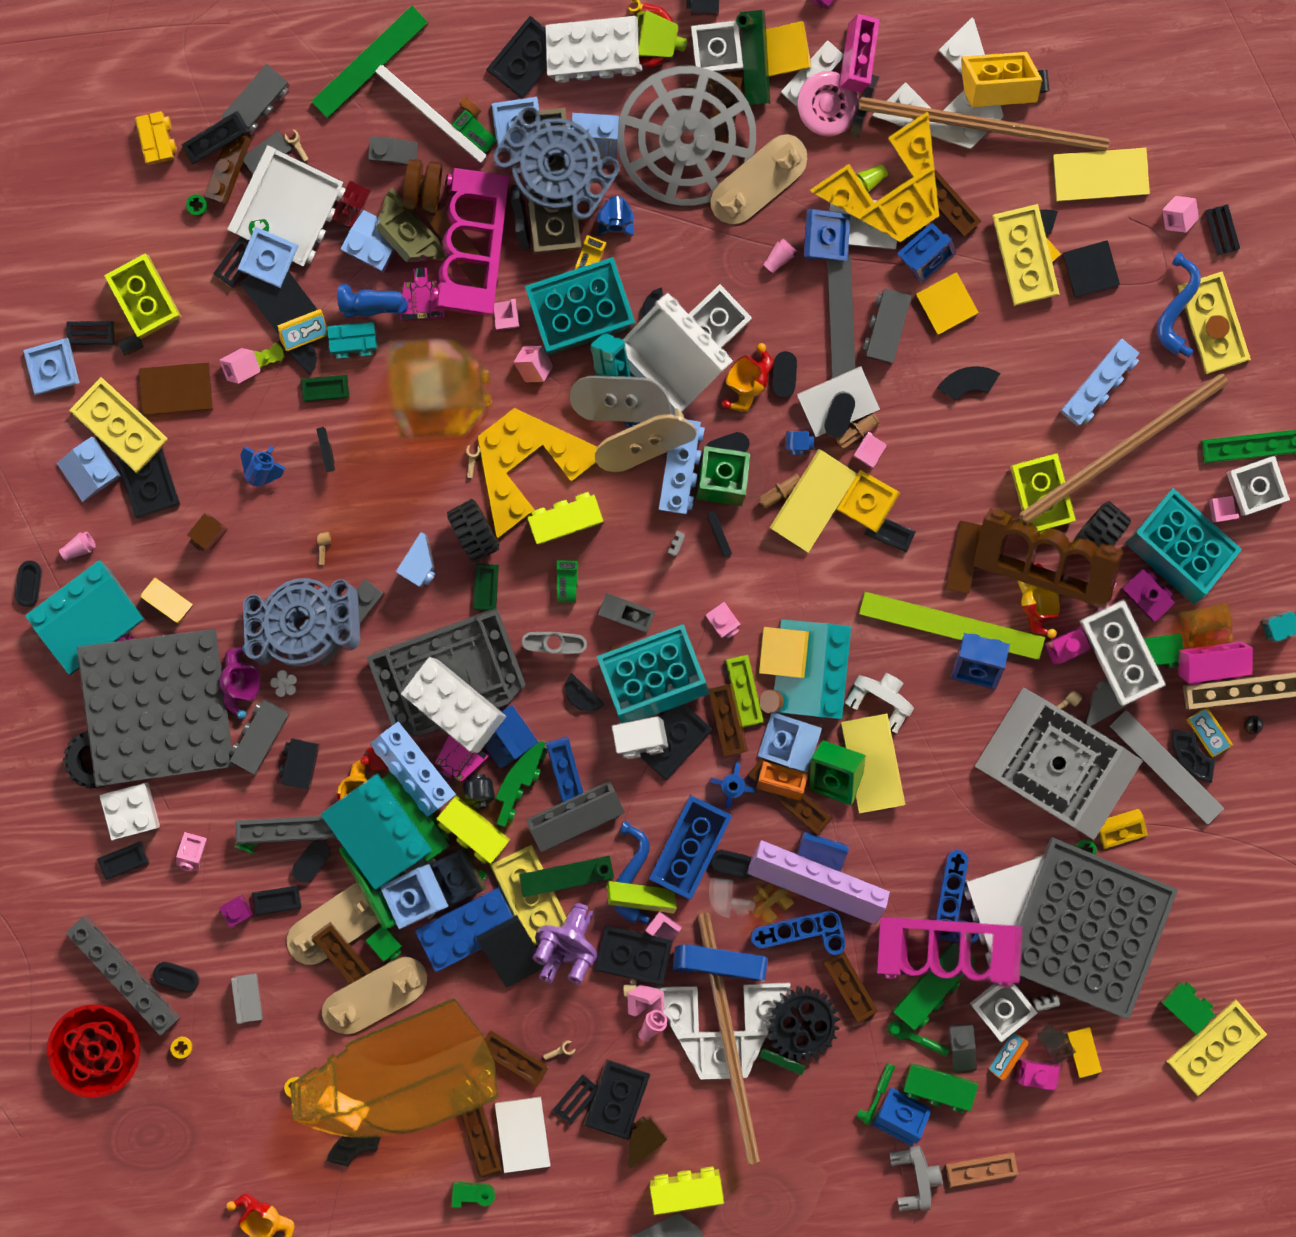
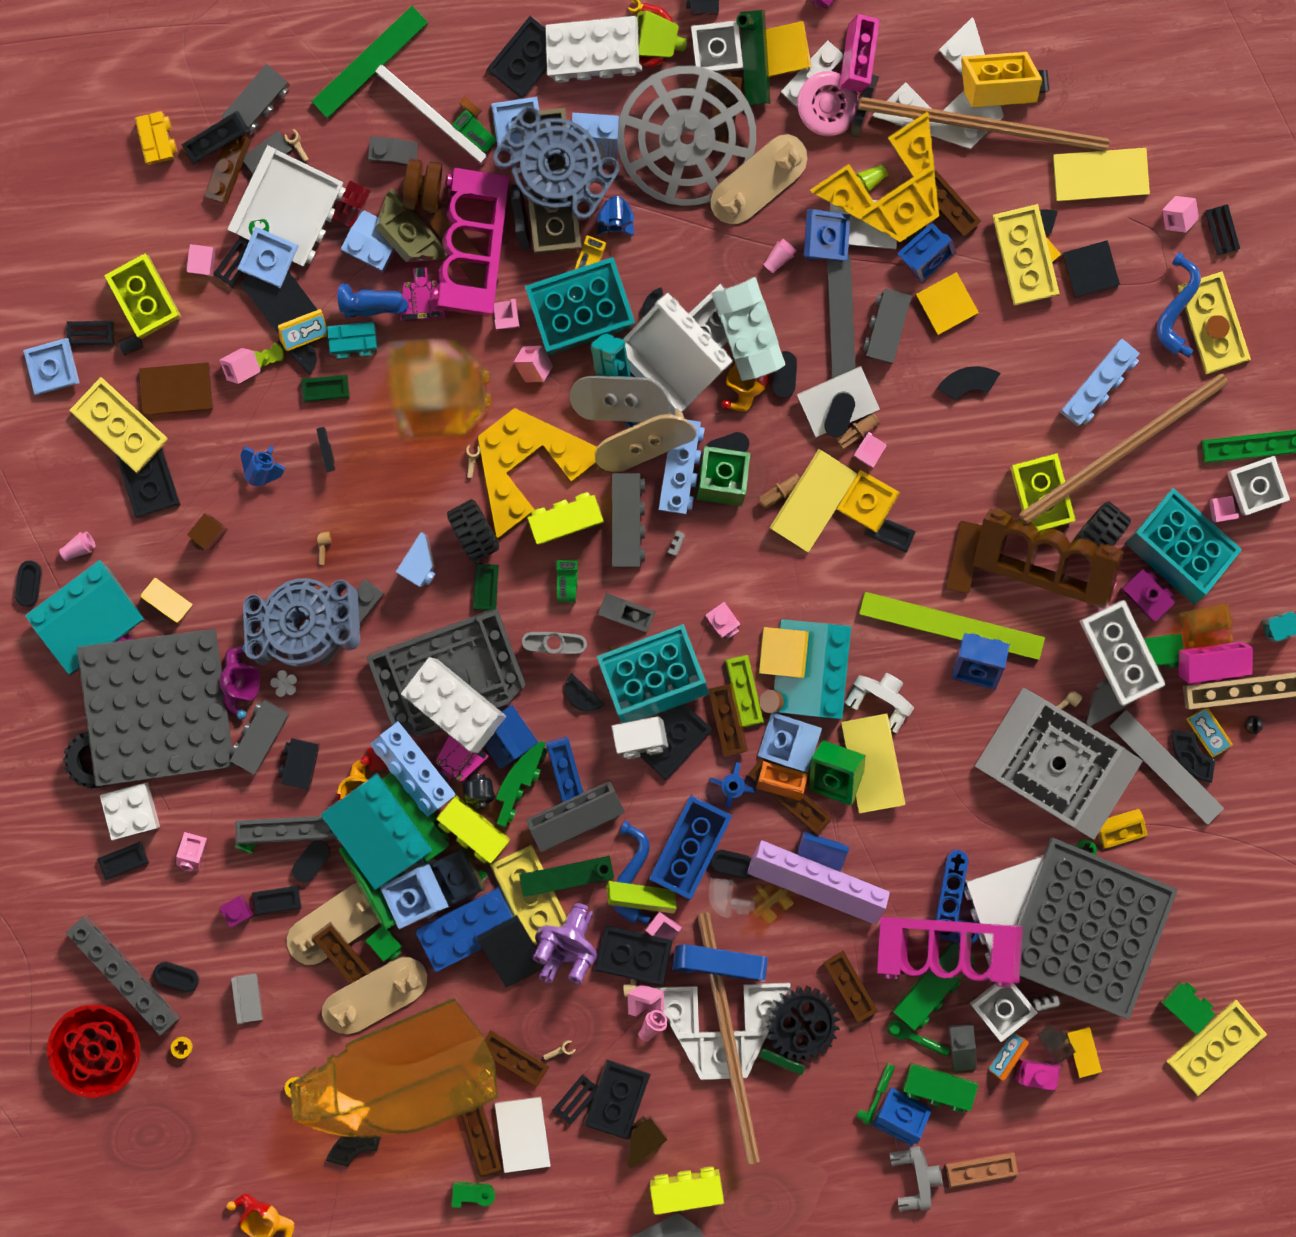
(88, 468): light blue slope -> none
(201, 260): none -> bright pink panel
(202, 200): green bush -> none
(626, 520): none -> dark grey brick
(719, 534): black tile -> none
(748, 329): none -> light aqua piece
(797, 934): blue beam -> none
(798, 442): blue plate -> none
(1040, 606): yellow piece -> none
(1067, 646): dark pink torso -> none

